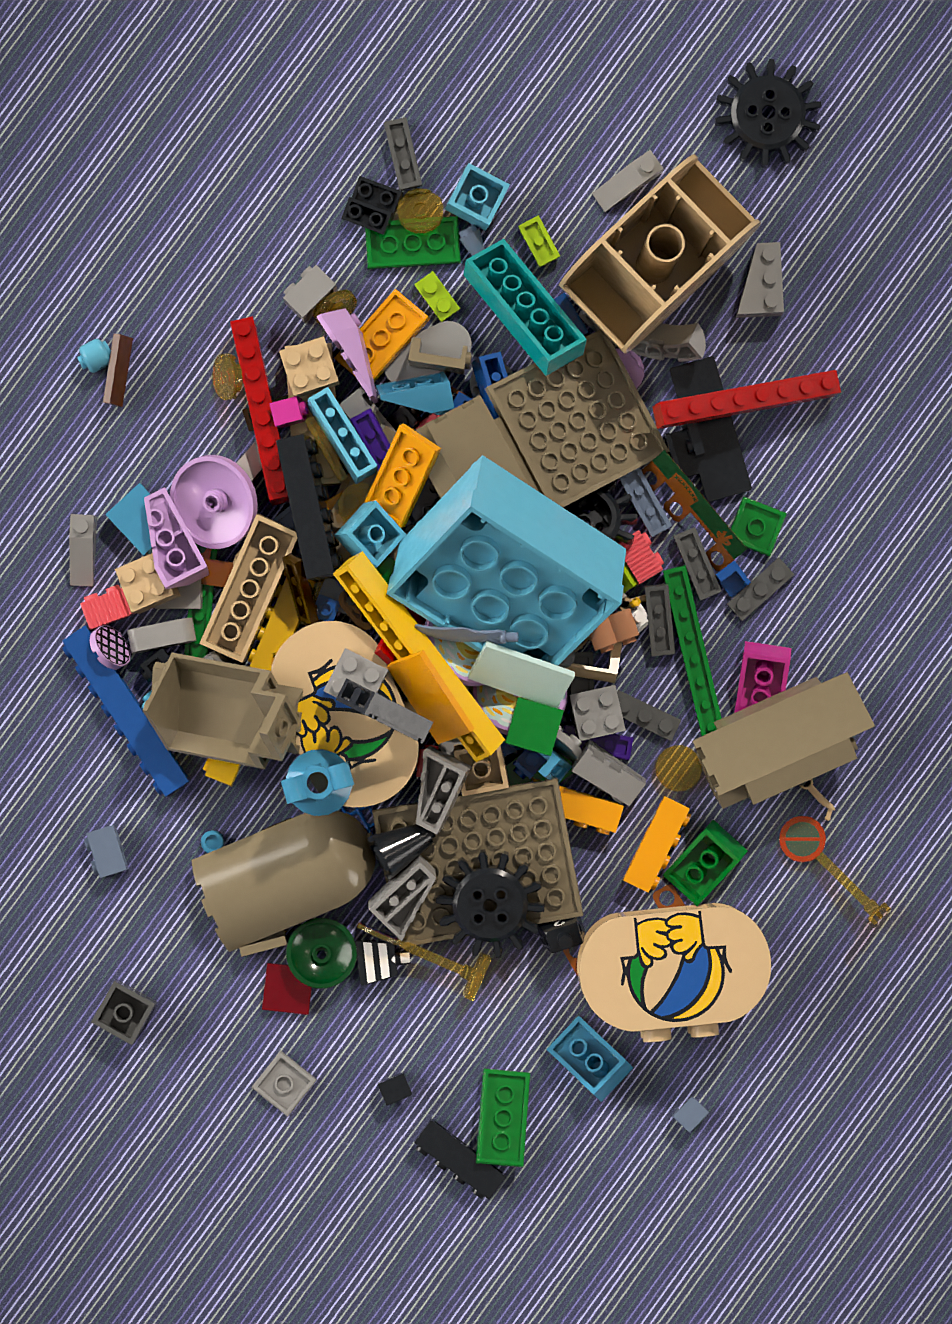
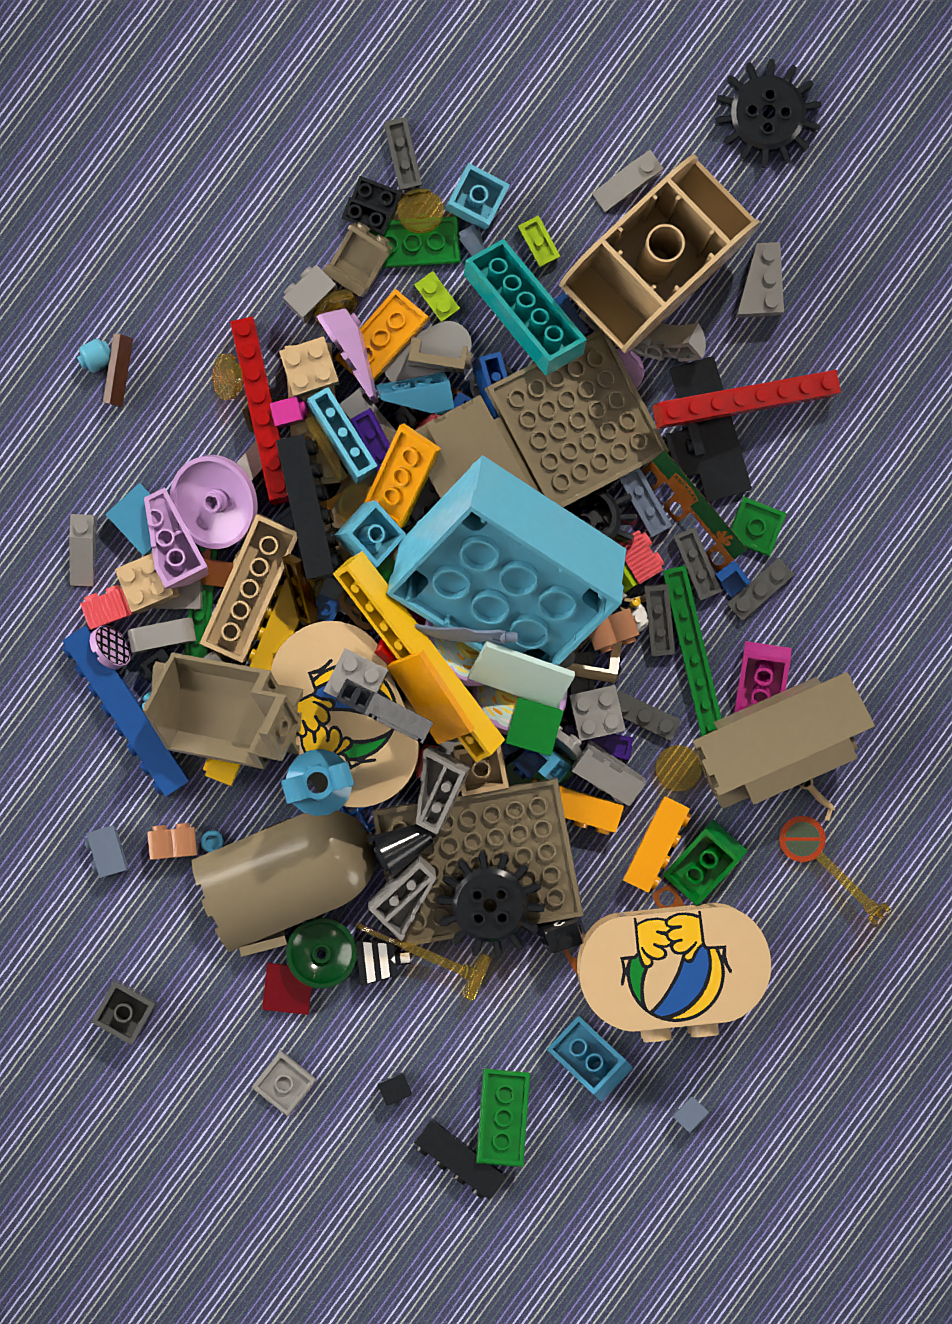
(172, 842): none -> nougat brick
(359, 259): none -> dark tan panel

